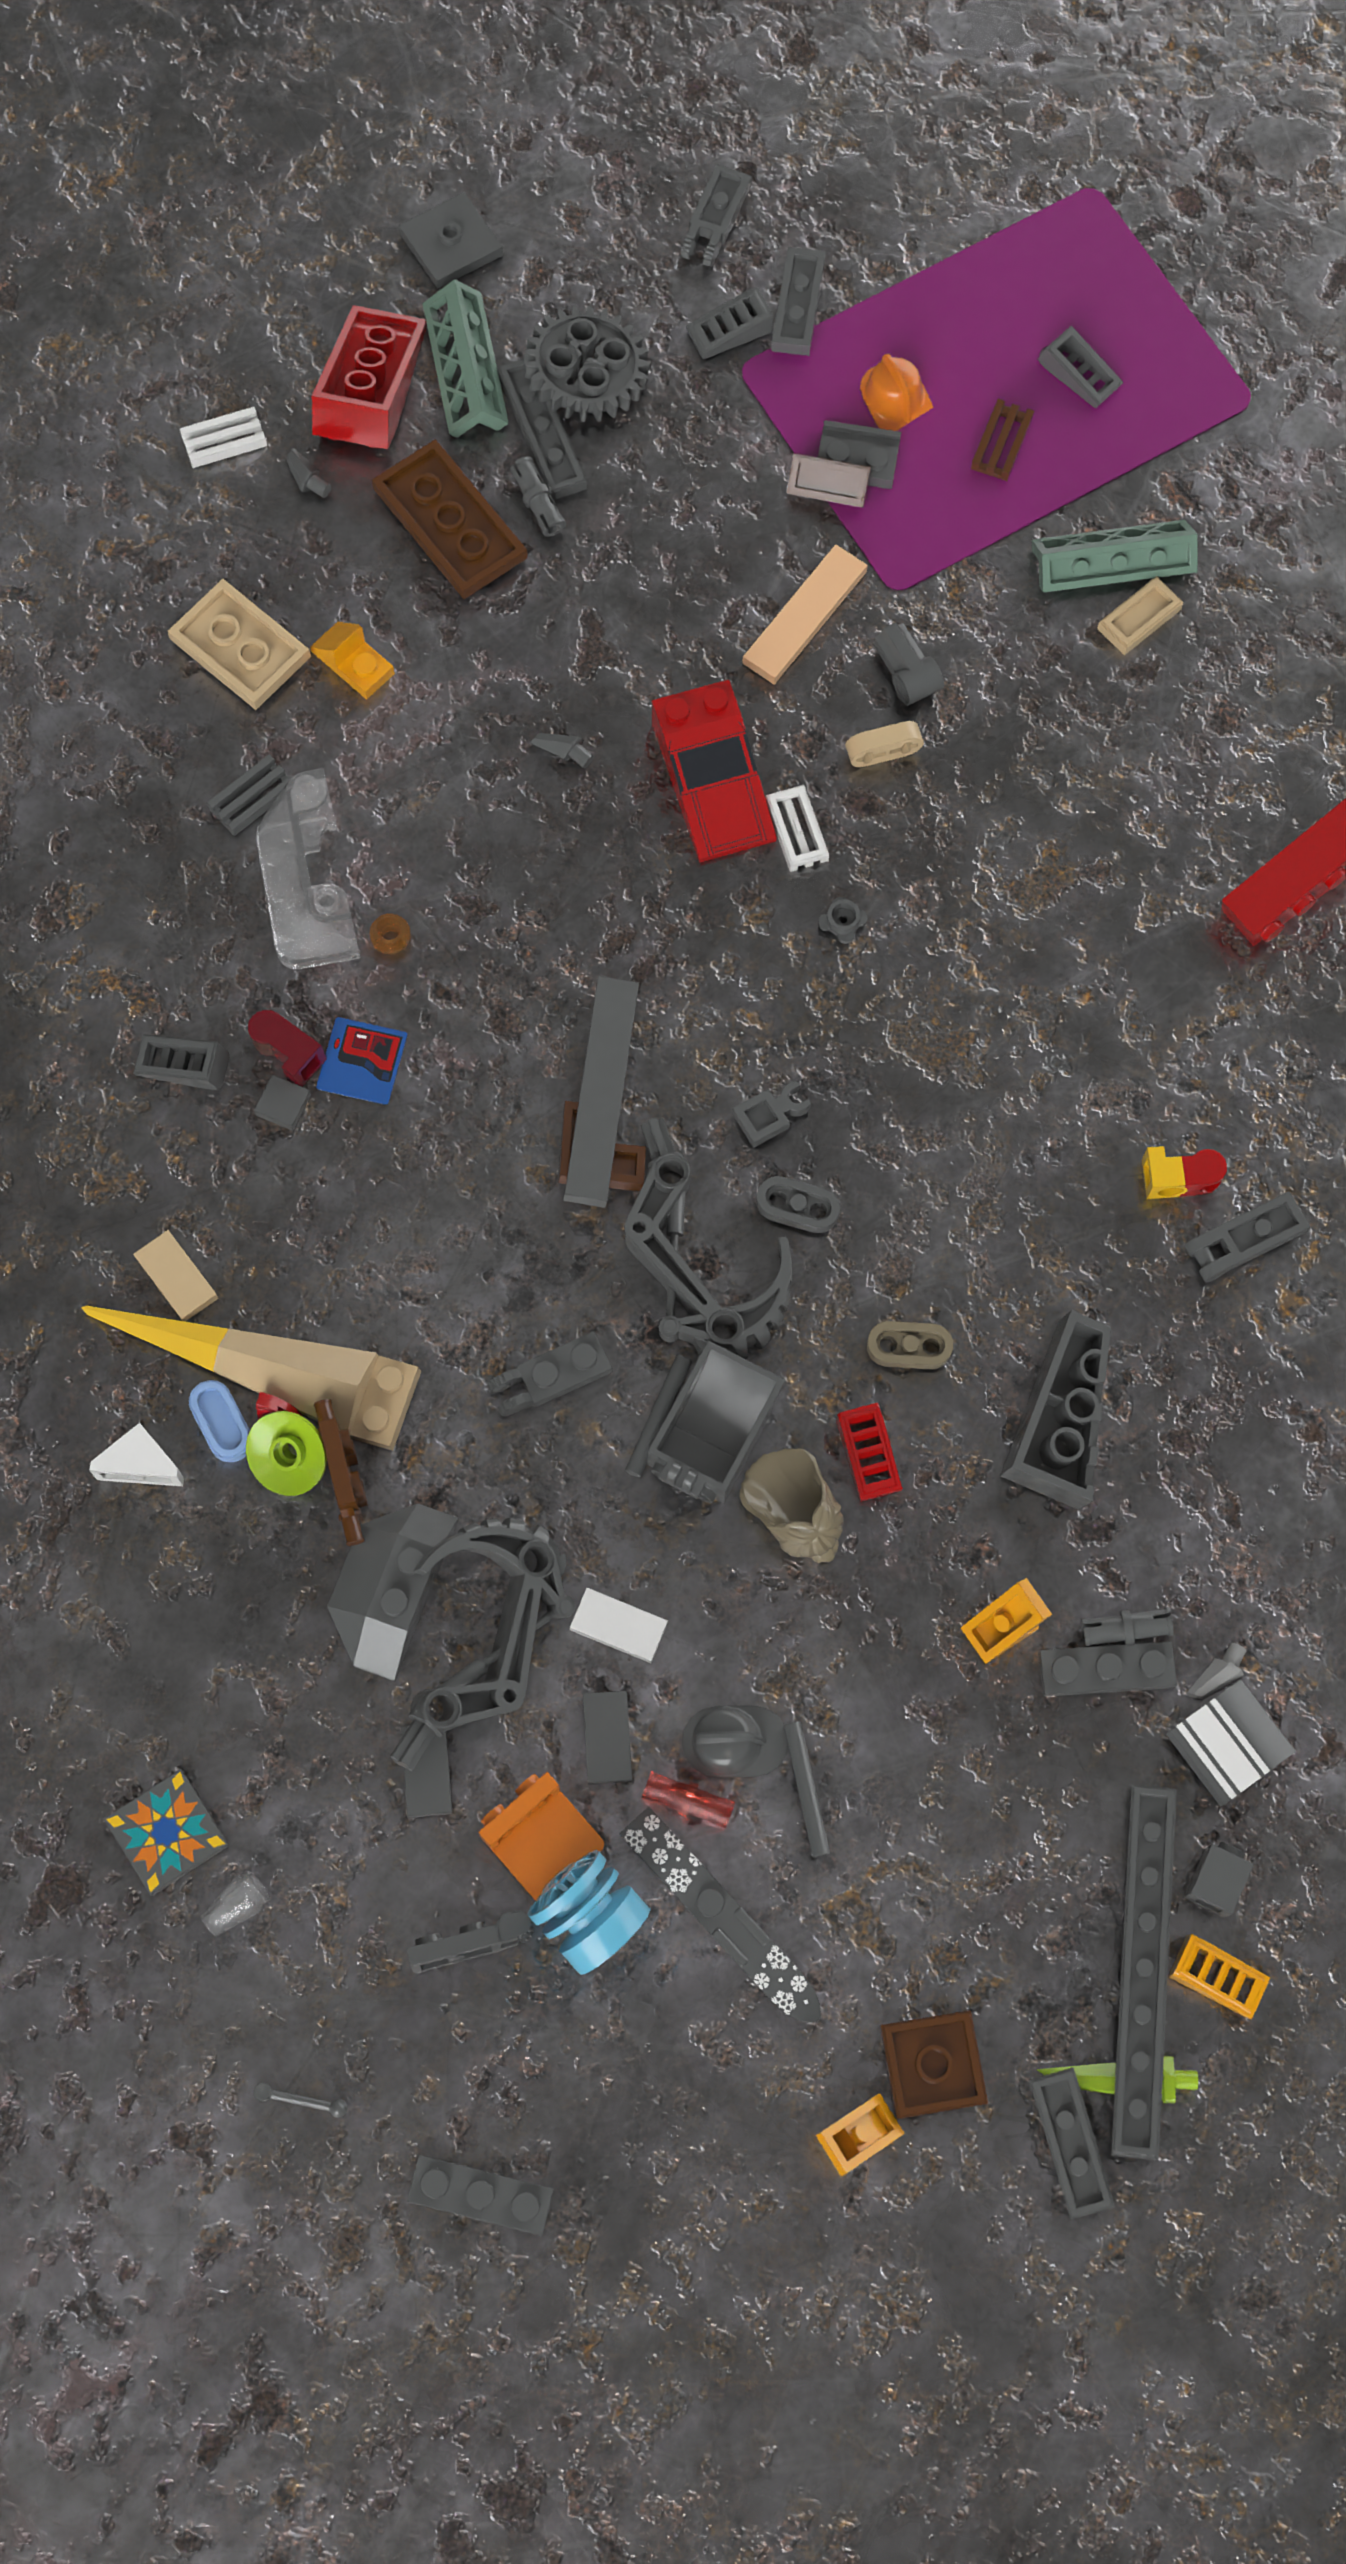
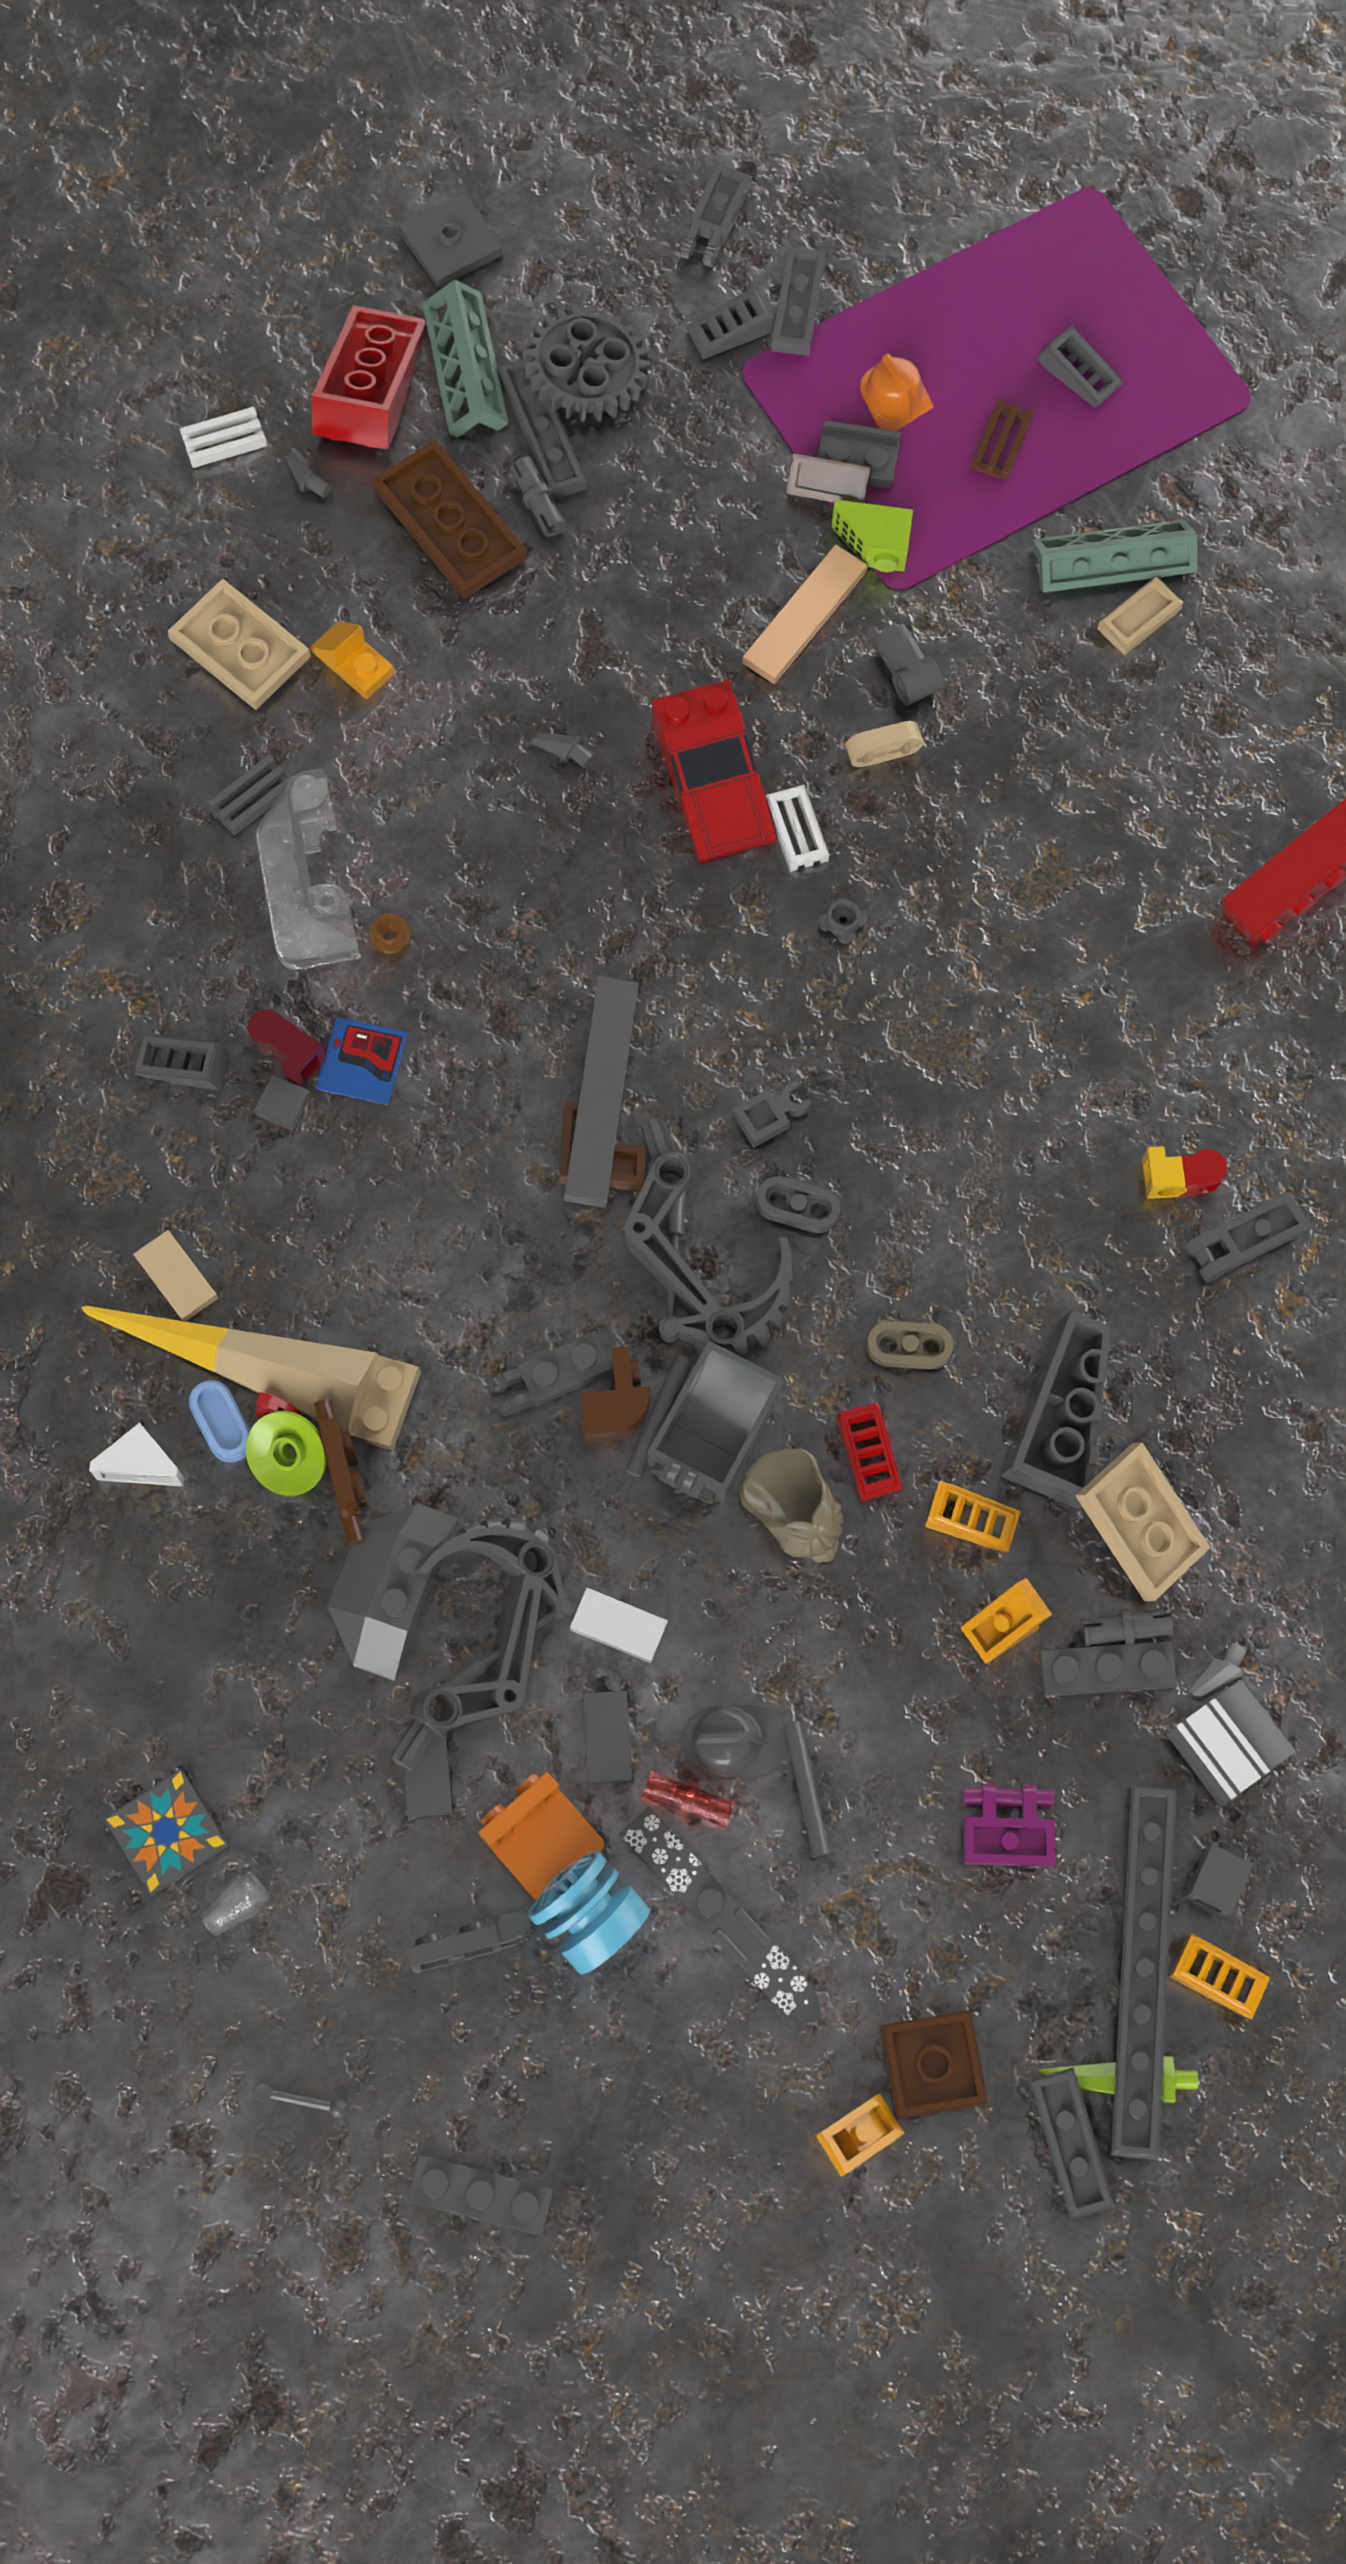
(620, 1412): none -> reddish brown brick
(874, 533): none -> lime slope
(964, 1497): none -> light orange slope
(1008, 1840): none -> magenta plate
(1143, 1521): none -> tan plate

